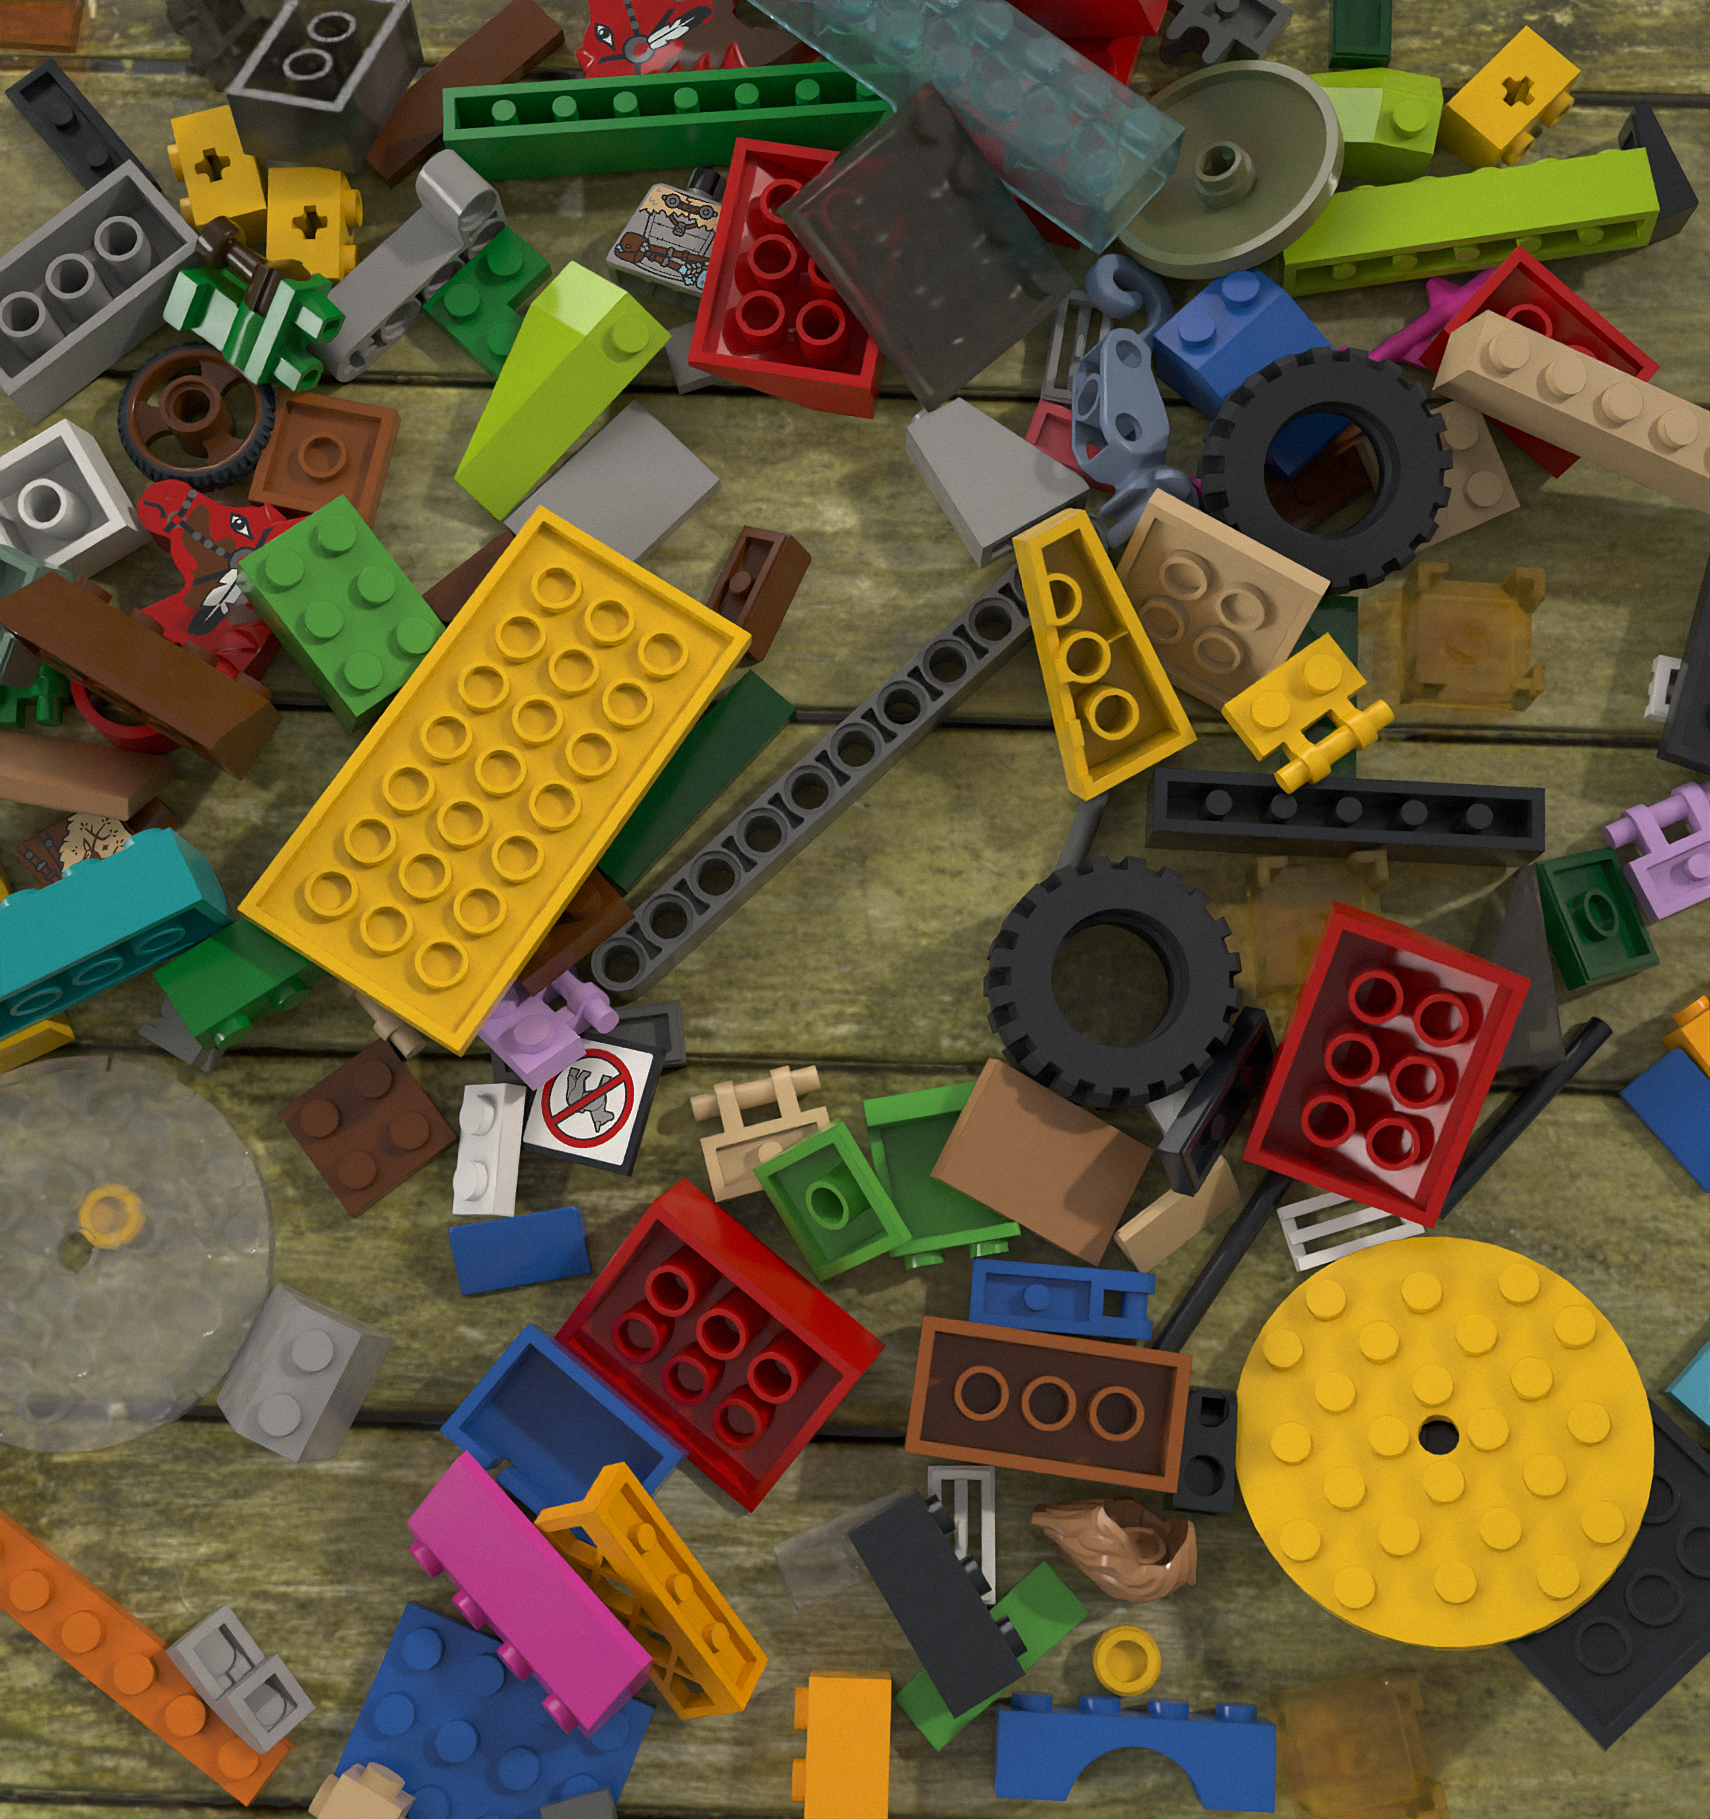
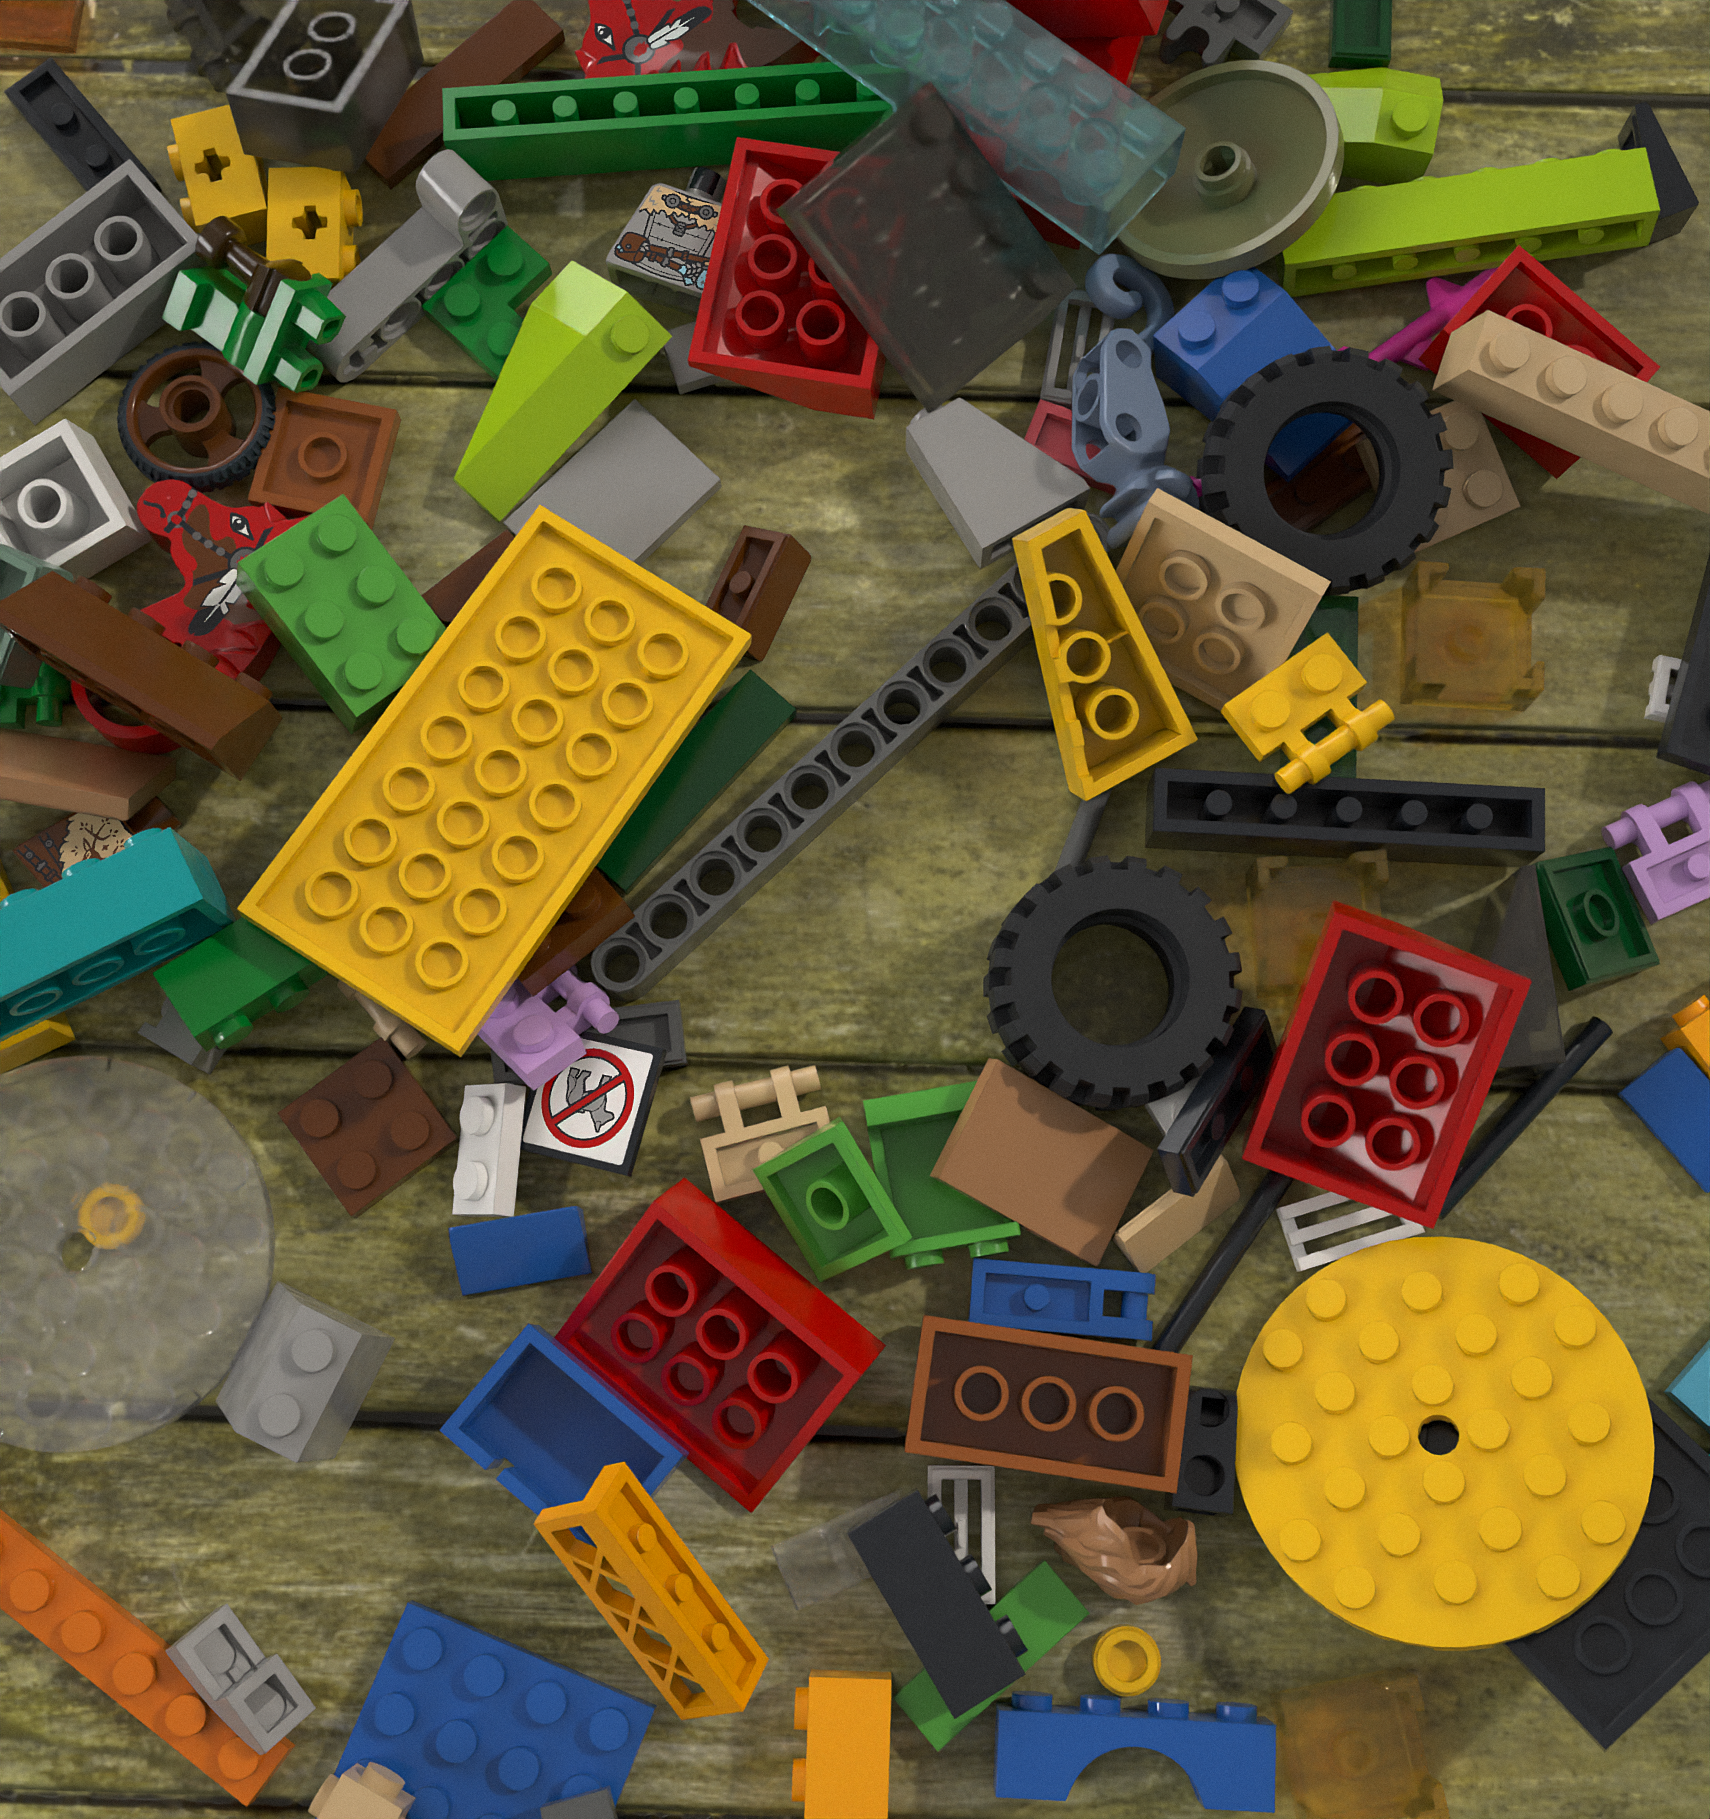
(528, 1598): dark pink slope -> none
(1507, 102): yellow brick -> none

